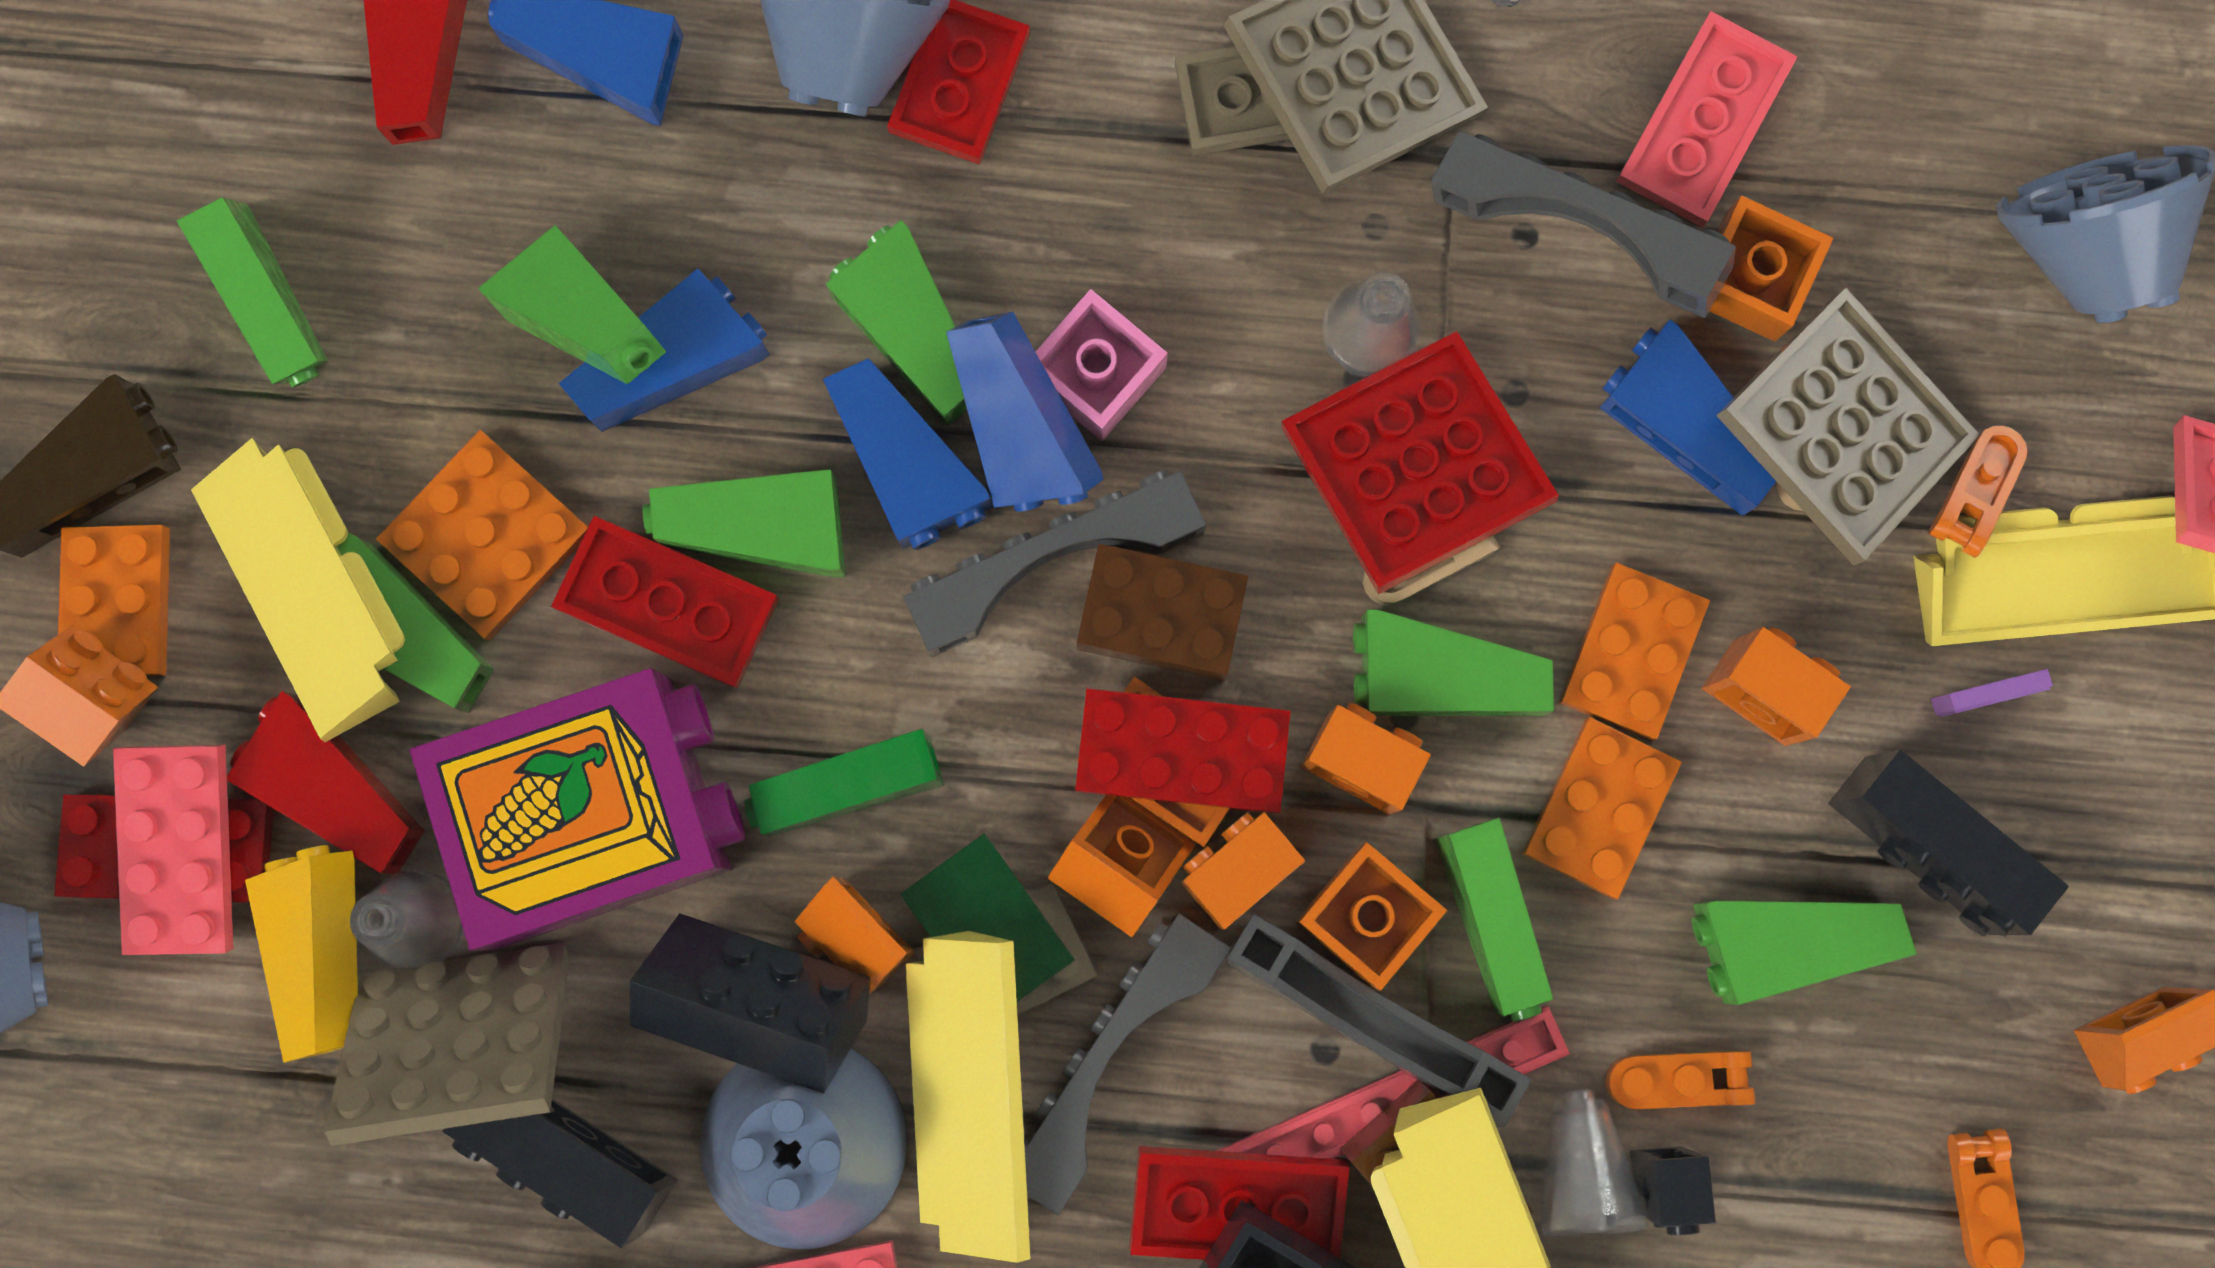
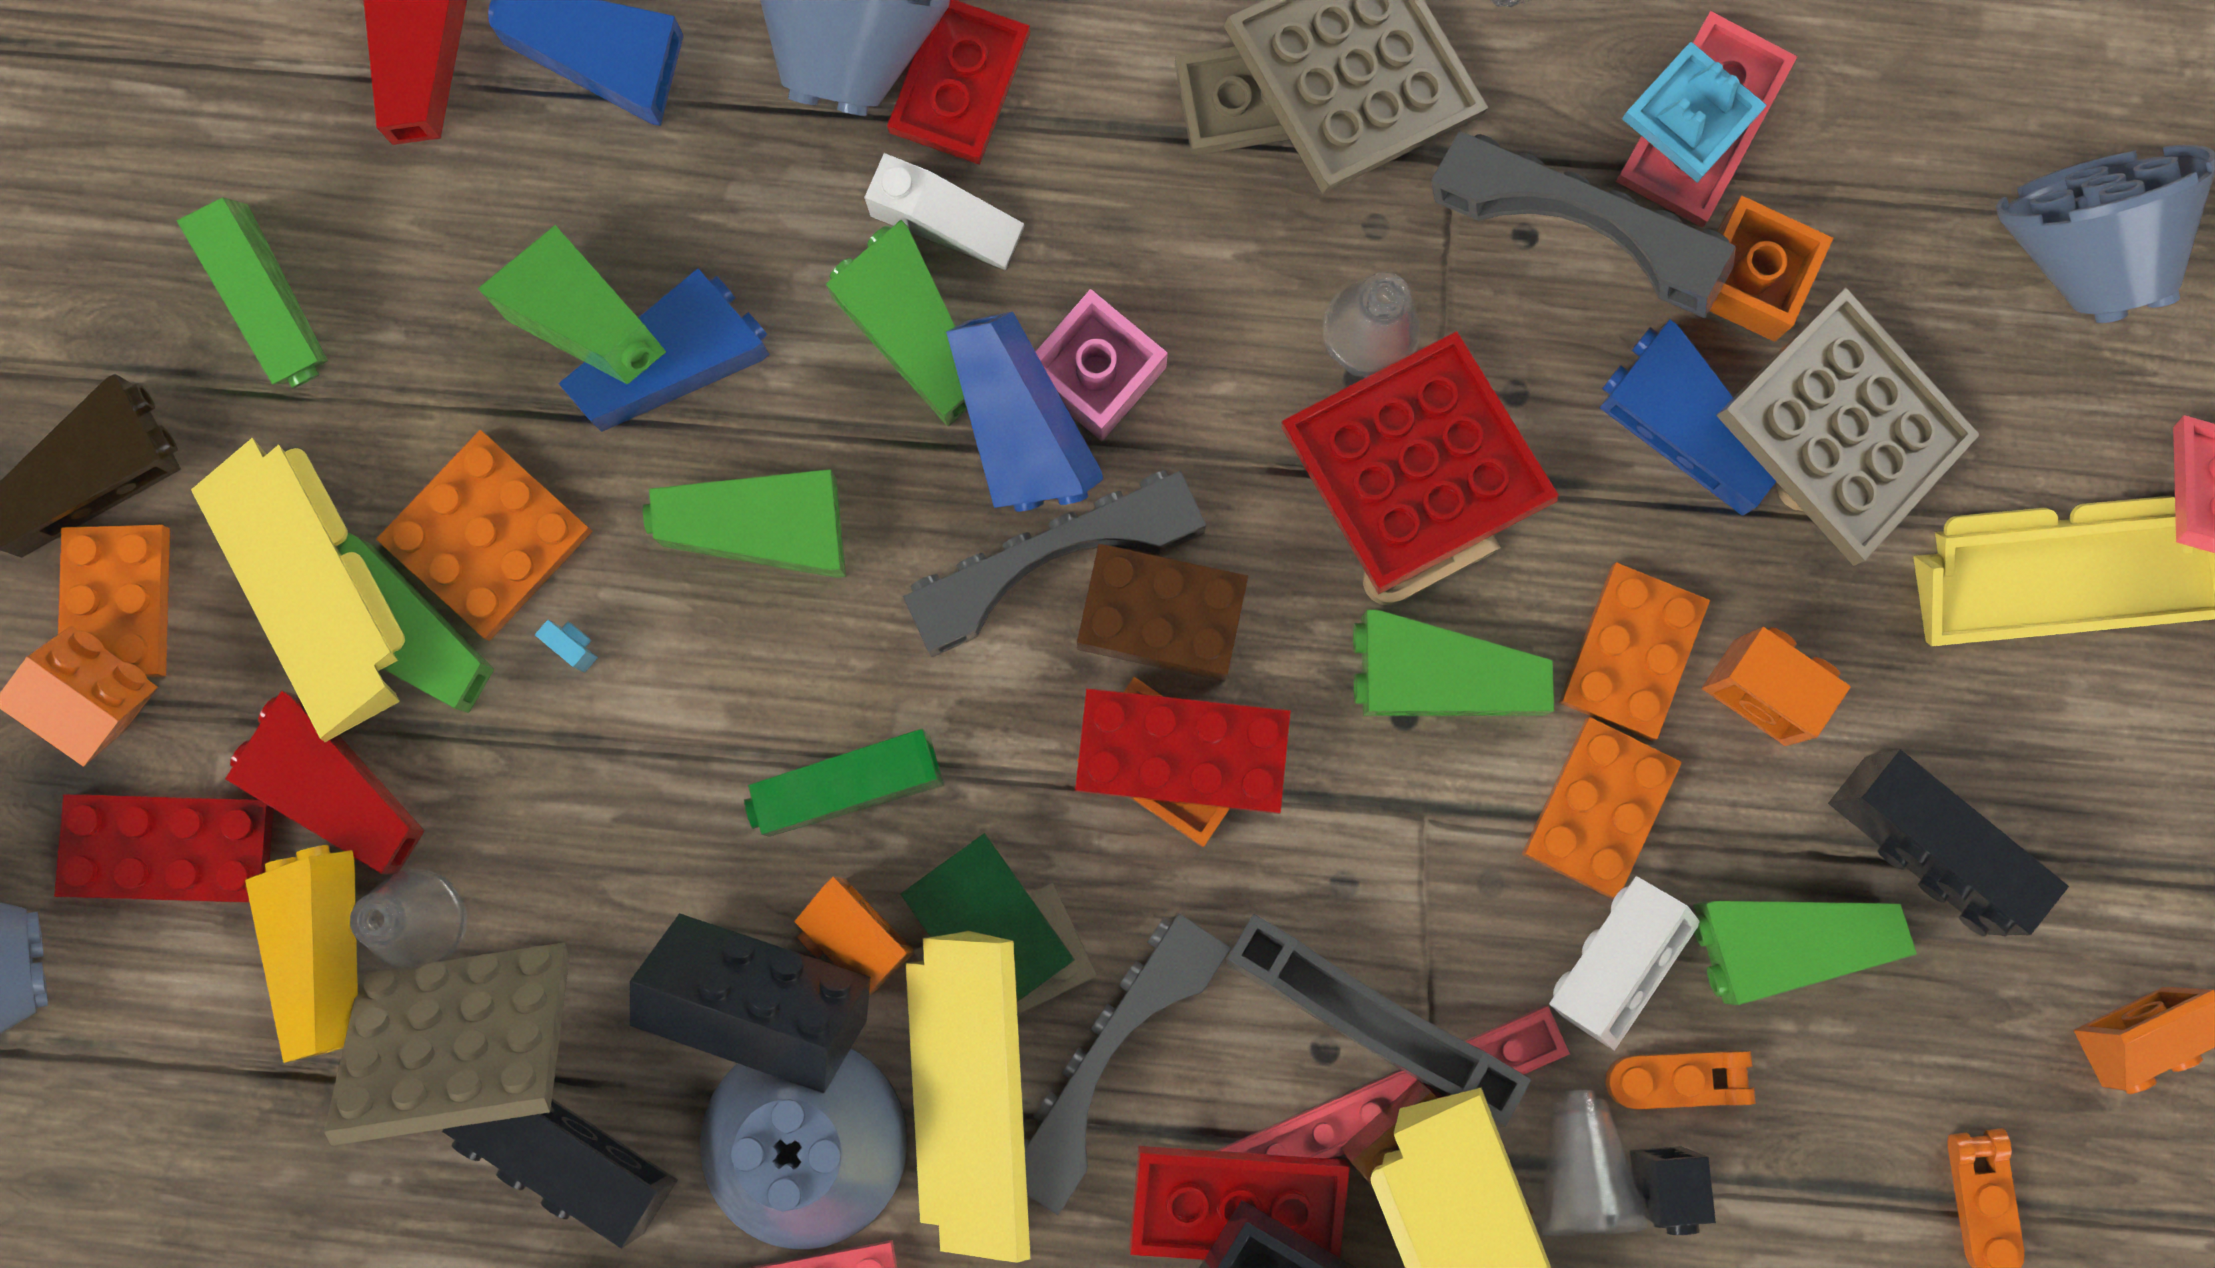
(173, 849): coral plate -> none
(568, 643): none -> medium azure plate
(576, 808): brick -> none
(665, 602): red plate -> none
(908, 464): blue slope -> none
(941, 212): none -> white slope
(1121, 862): orange slope -> none
(1241, 870): orange brick -> none
(1366, 758): orange brick -> none
(1371, 916): orange brick -> none
(1495, 918): bright green slope -> none
(1624, 962): none -> white brick
(1694, 111): none -> medium azure plate
(1981, 488): orange plate -> none
(1992, 693): medium lavender tile -> none

